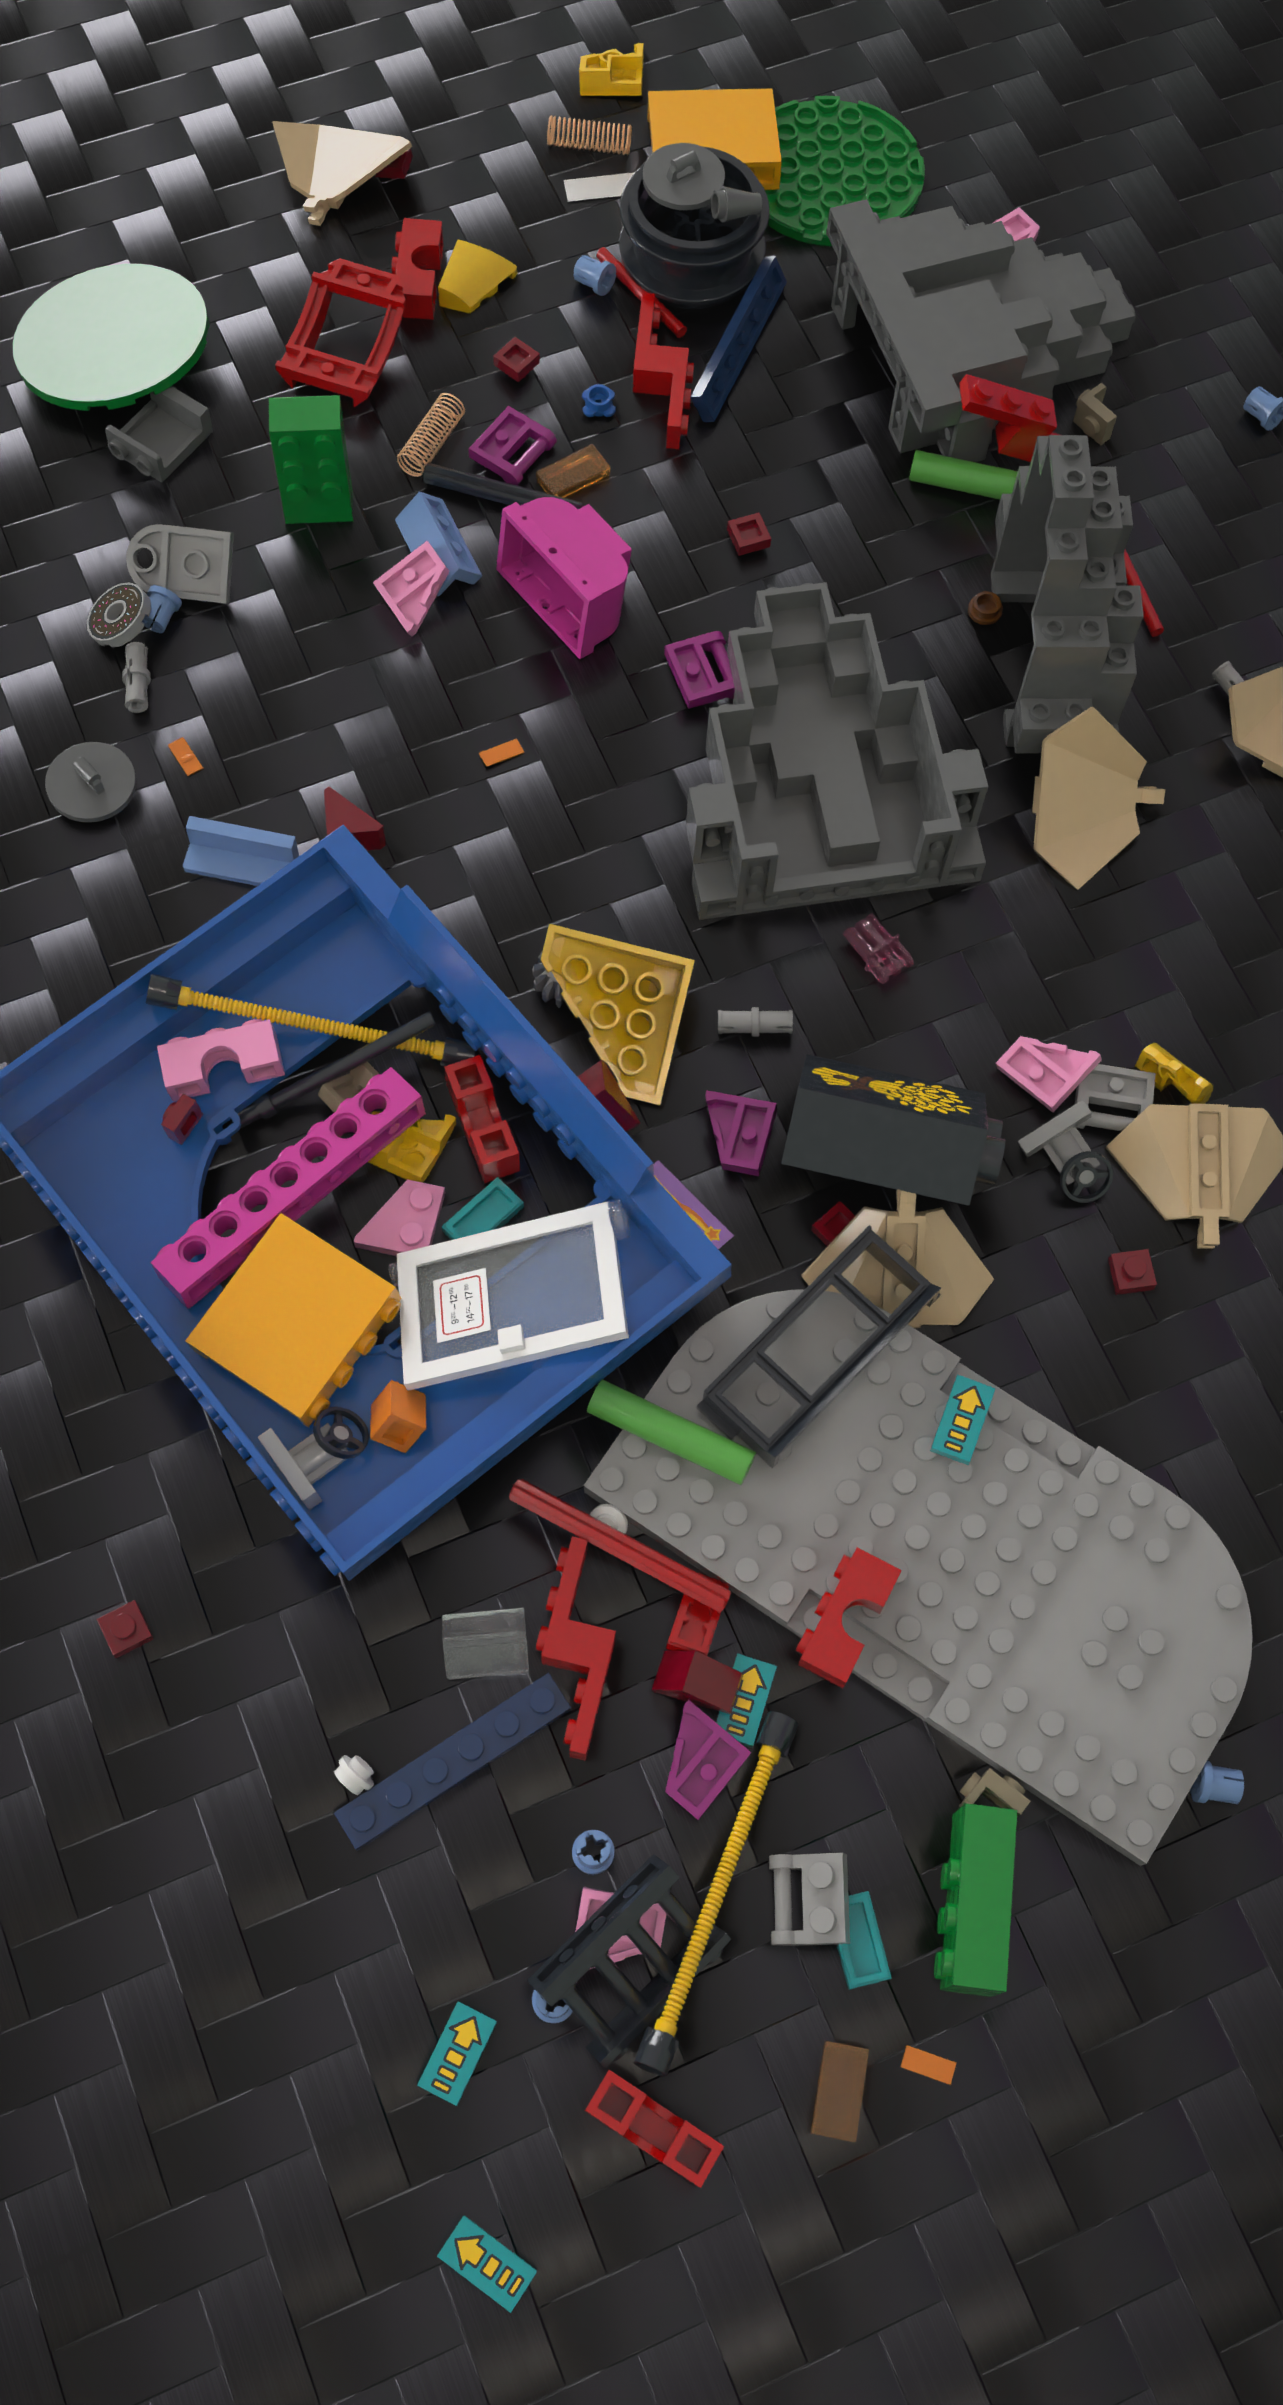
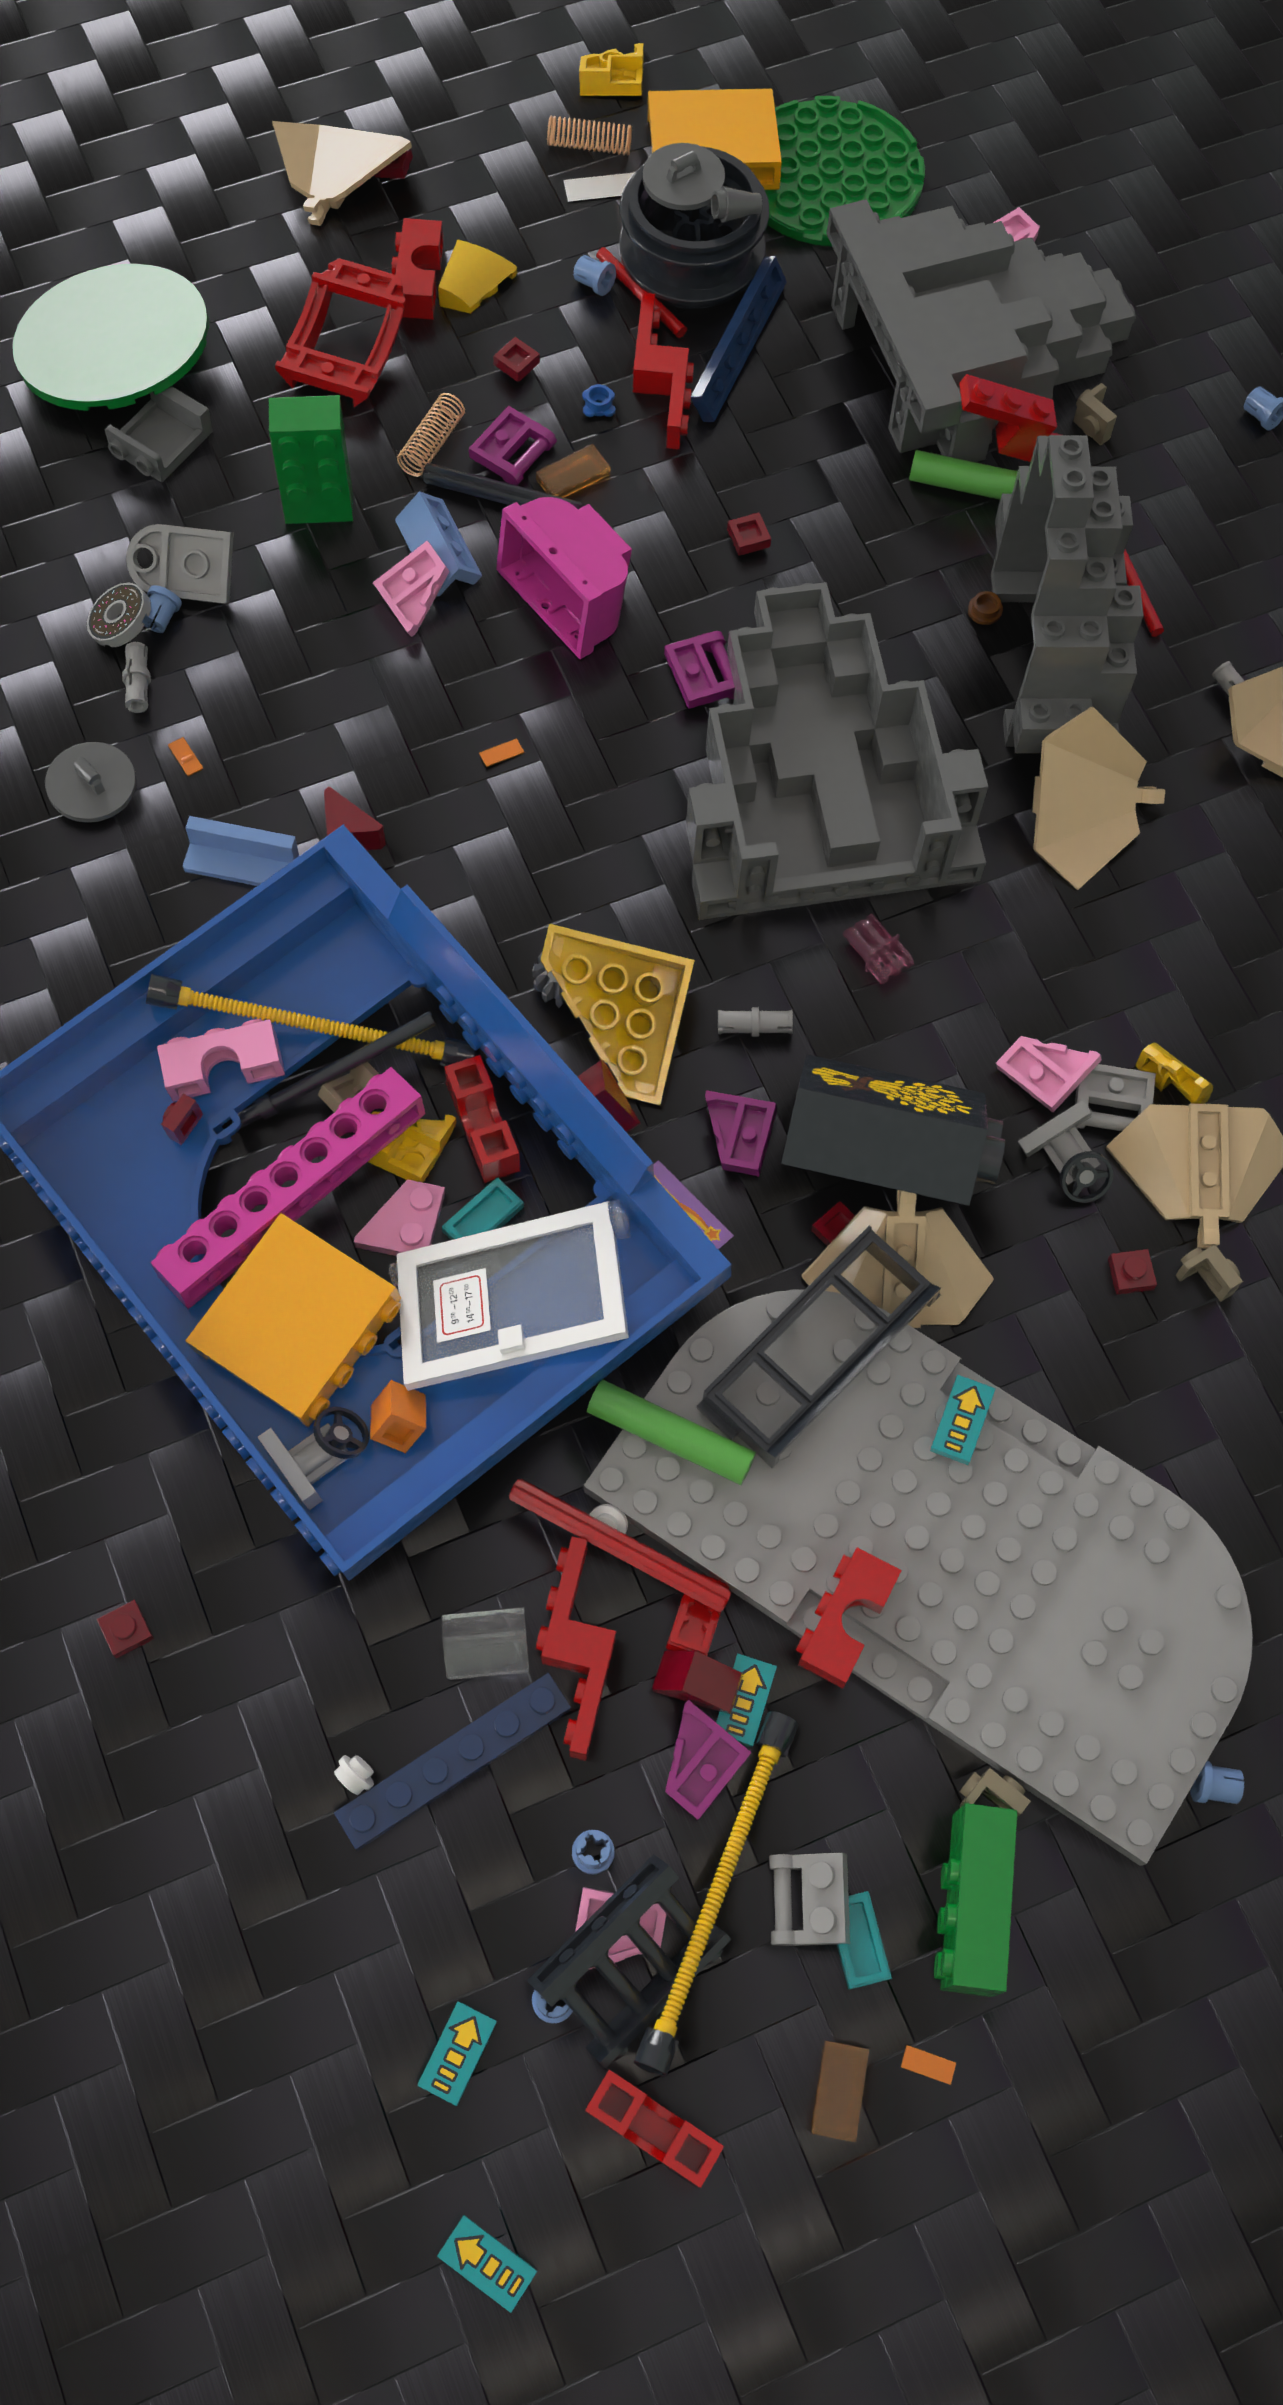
(1214, 1268): none -> dark tan bracket

